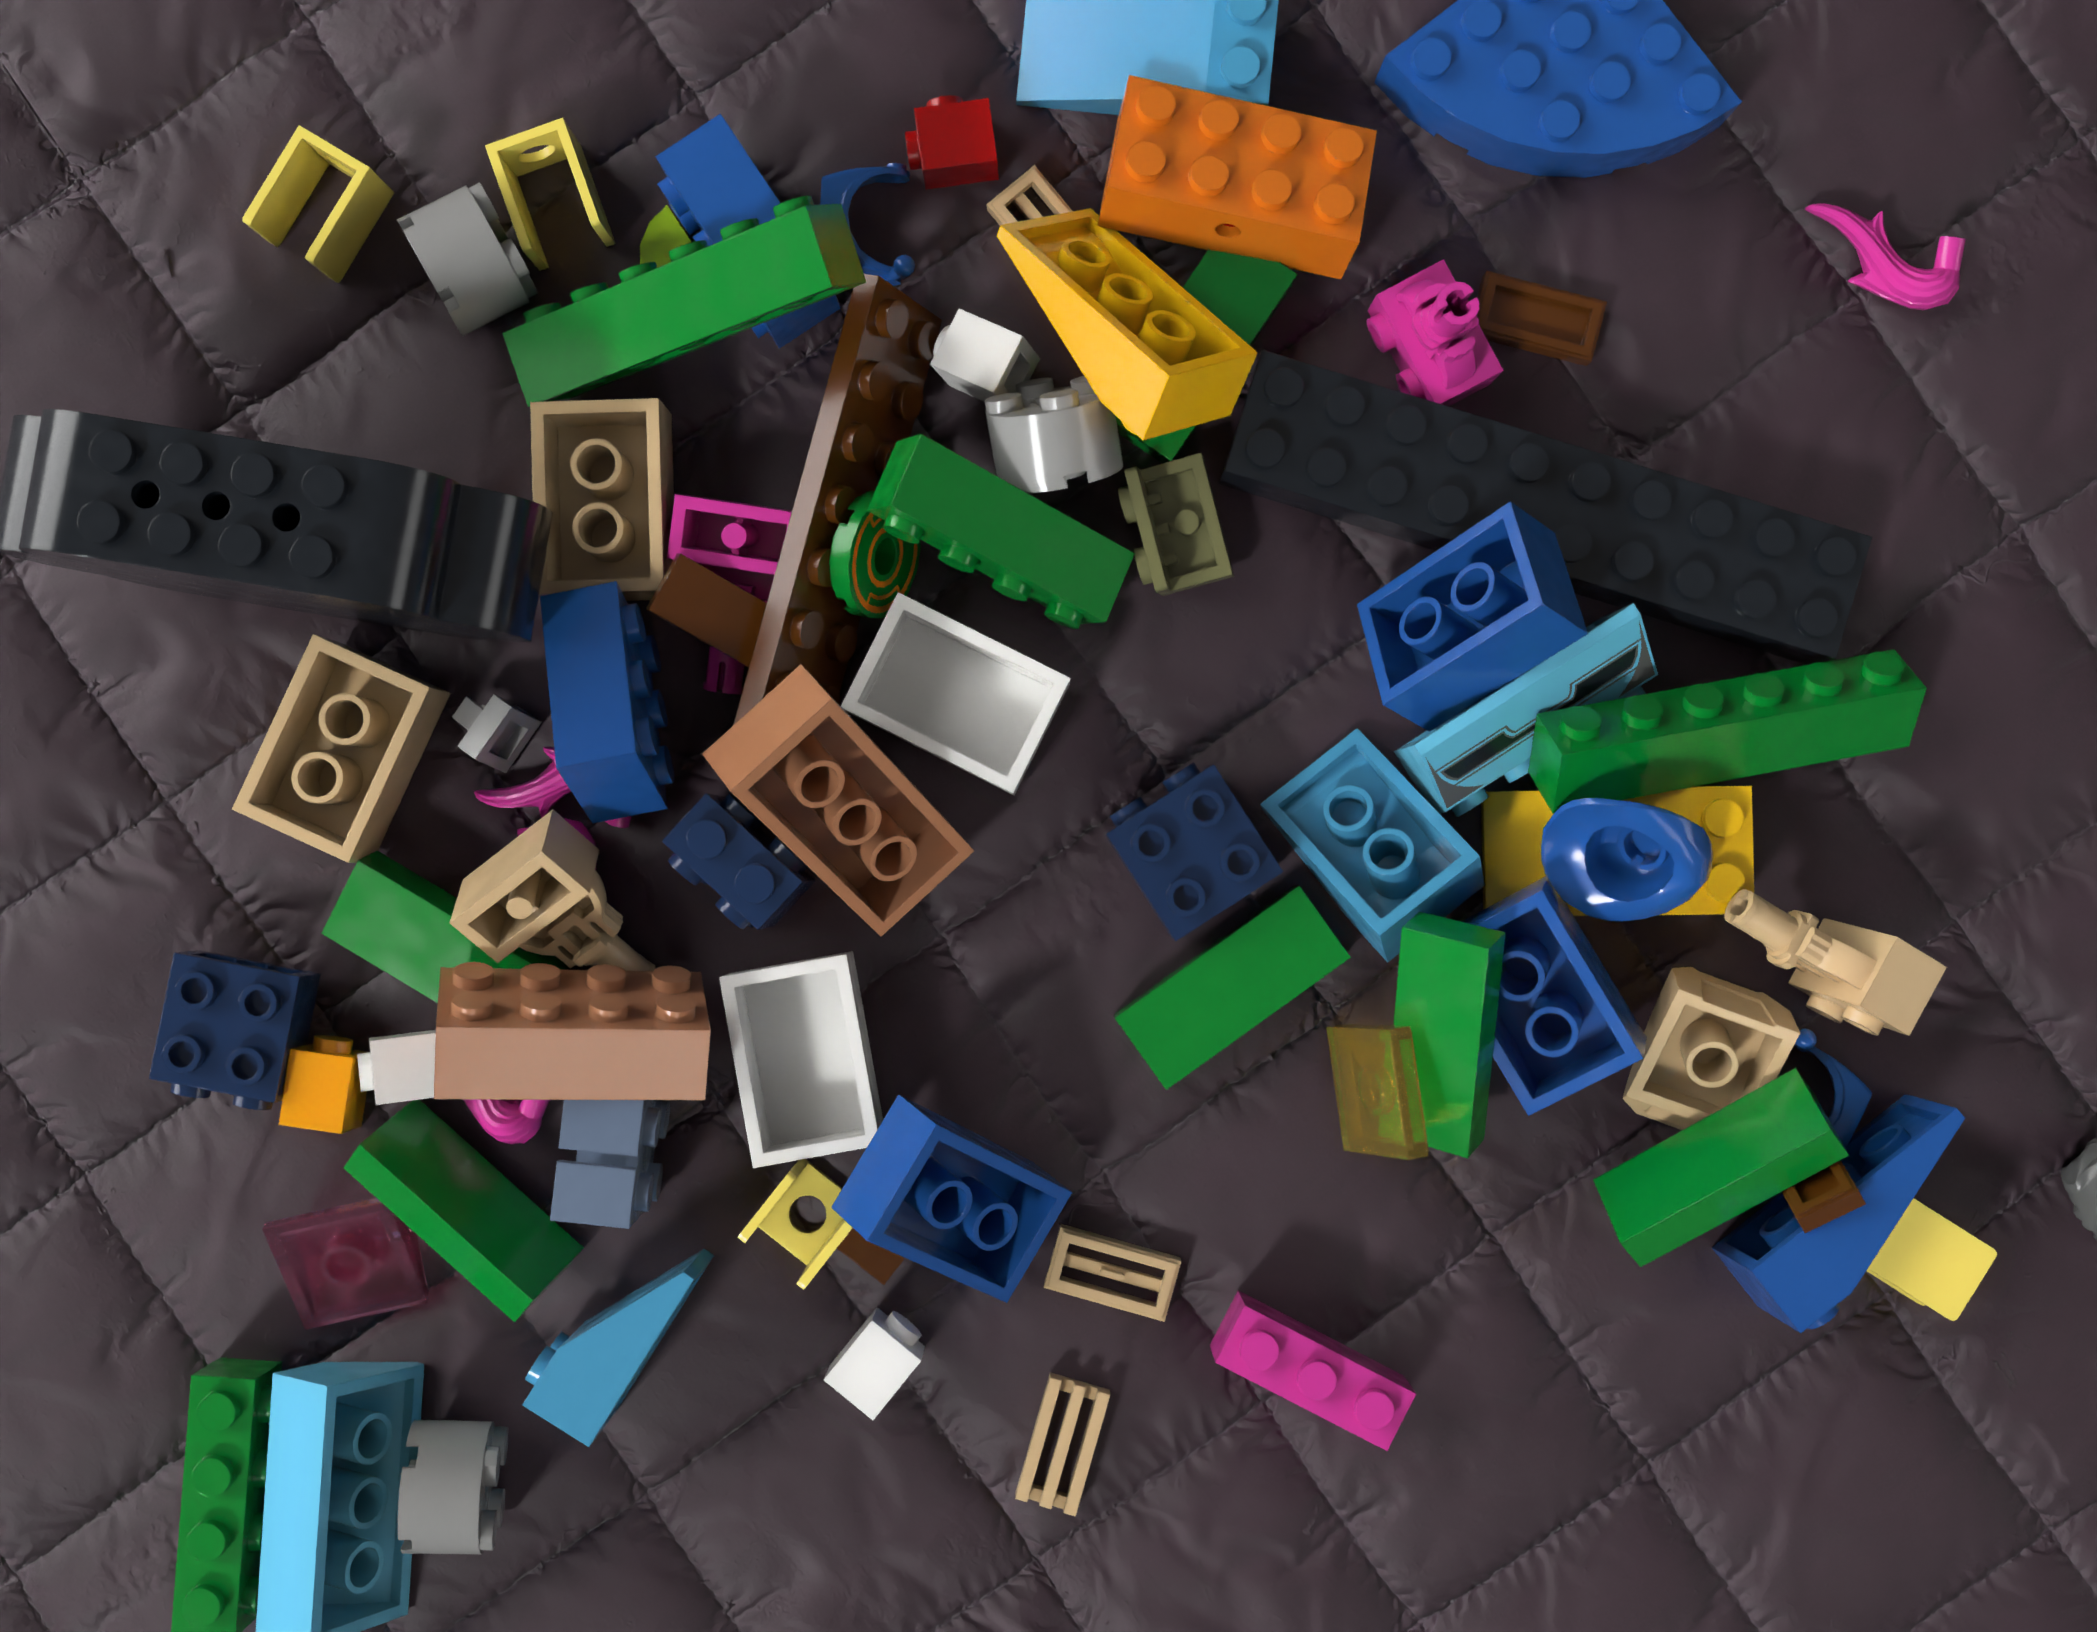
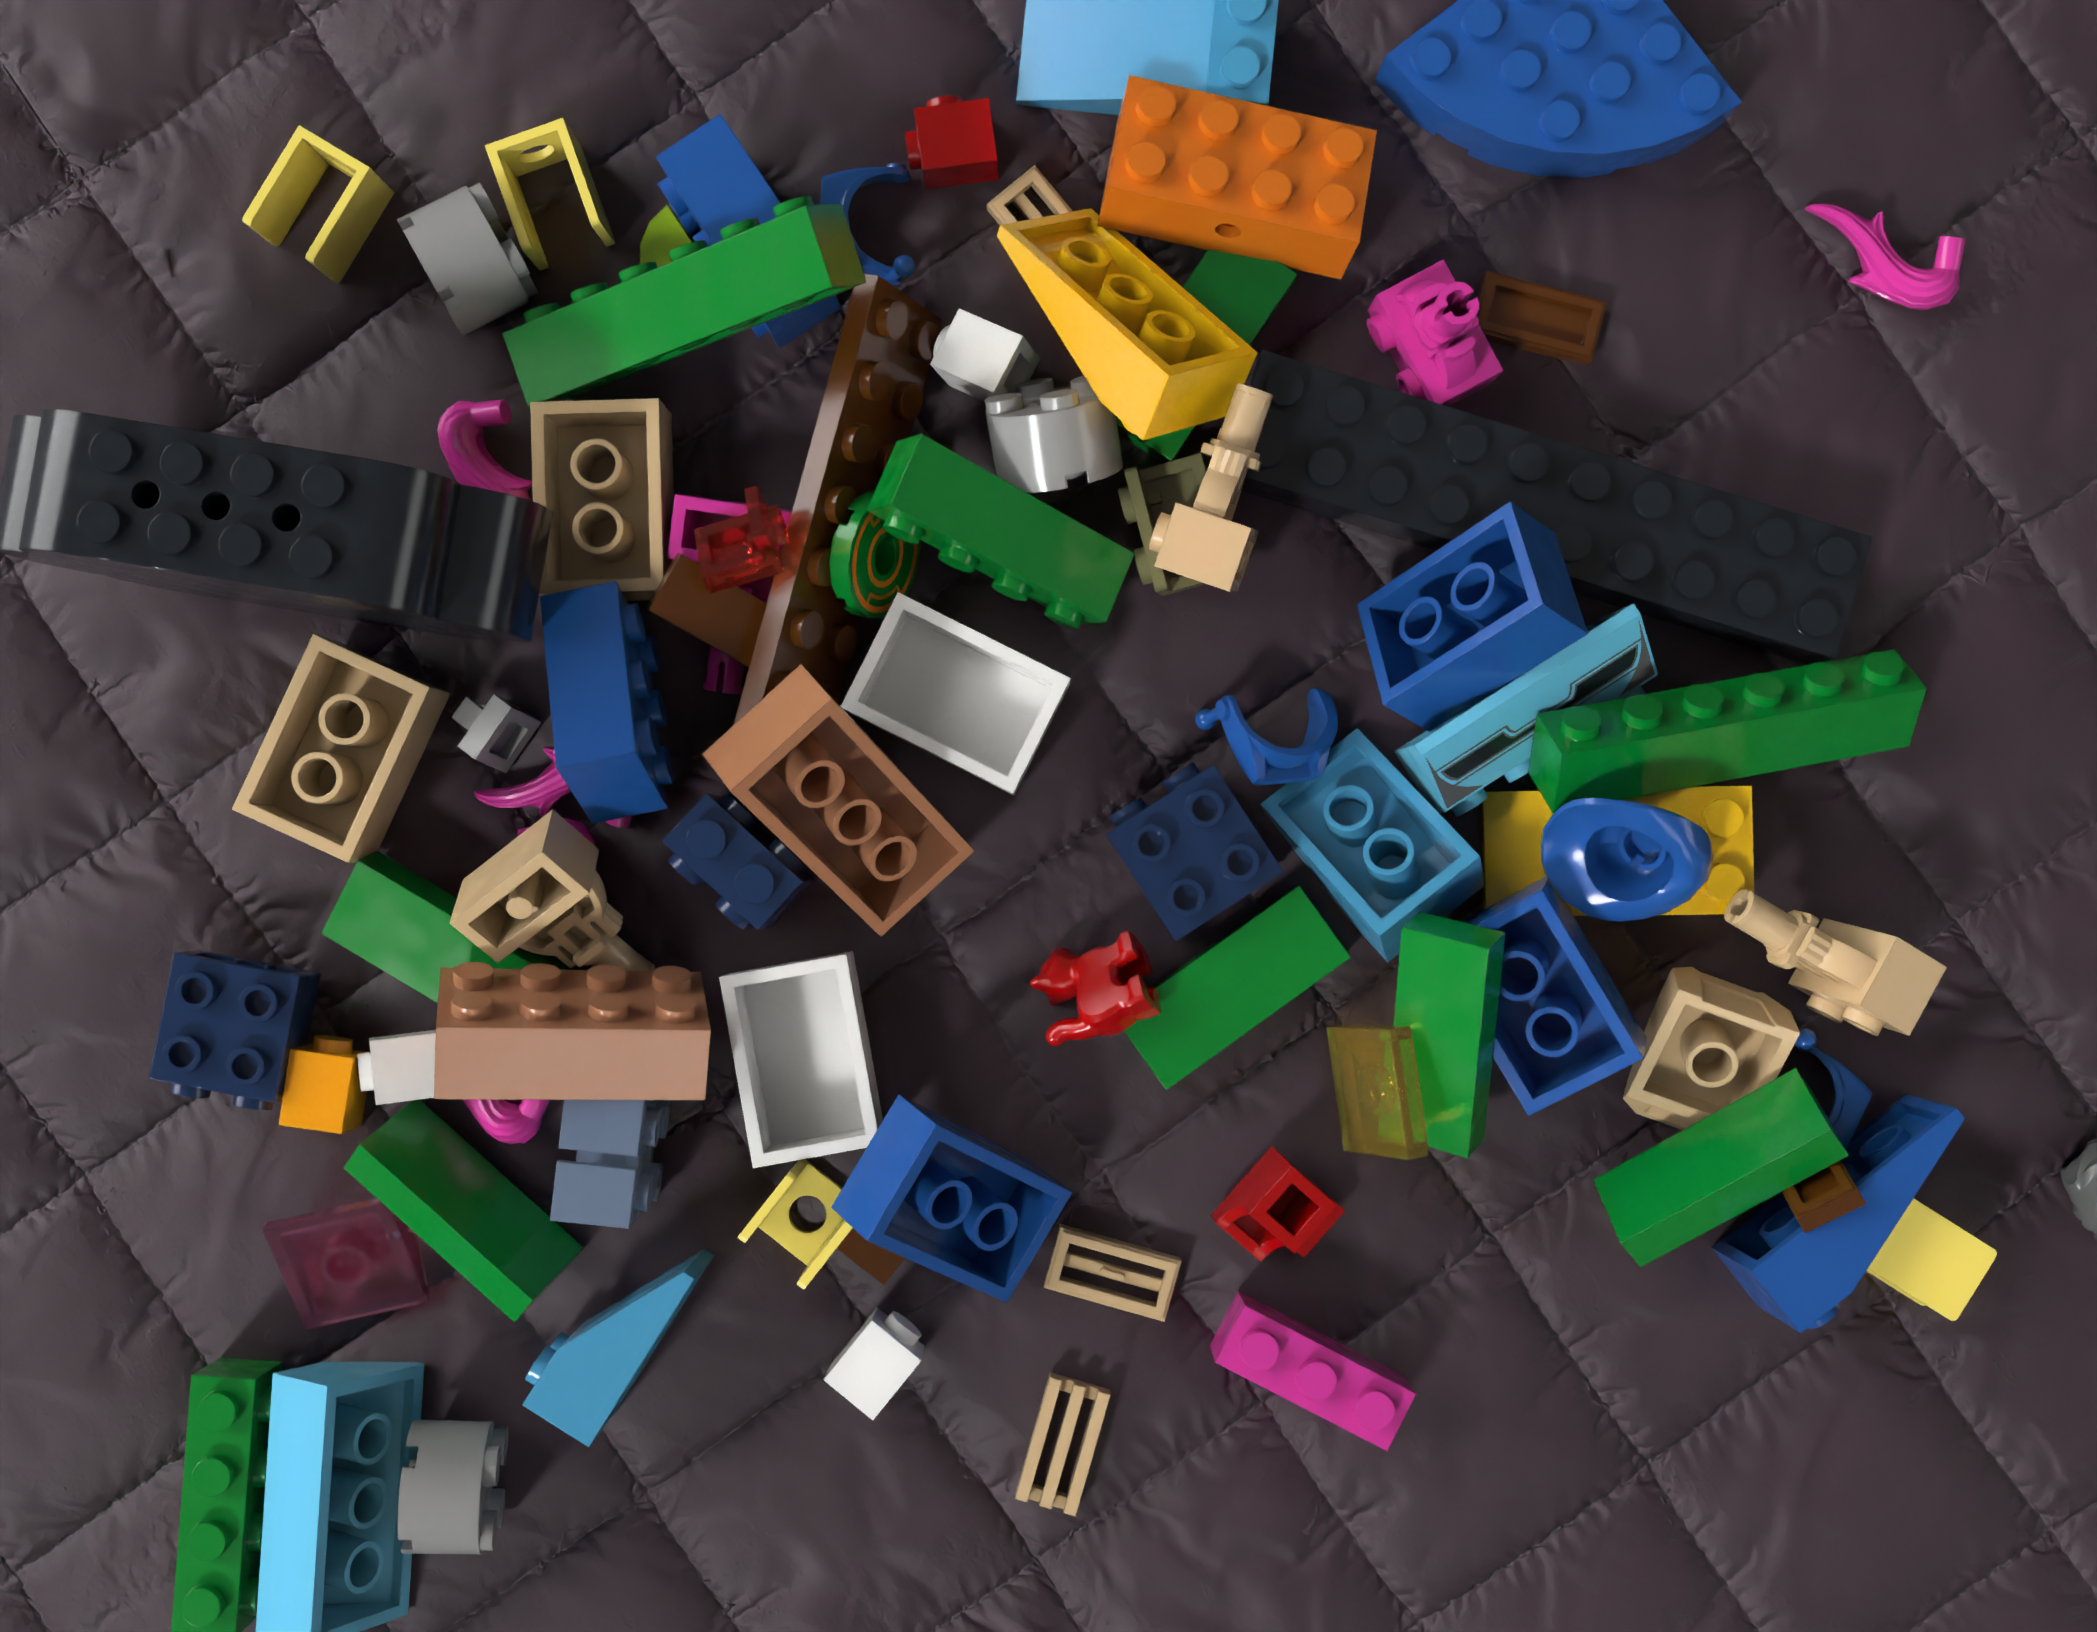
(465, 448): none -> dark pink piece
(742, 546): none -> clear red bracket
(1106, 989): none -> red animal
(1203, 539): none -> tan brick
(1272, 764): none -> blue helmet
(1277, 1208): none -> red brick

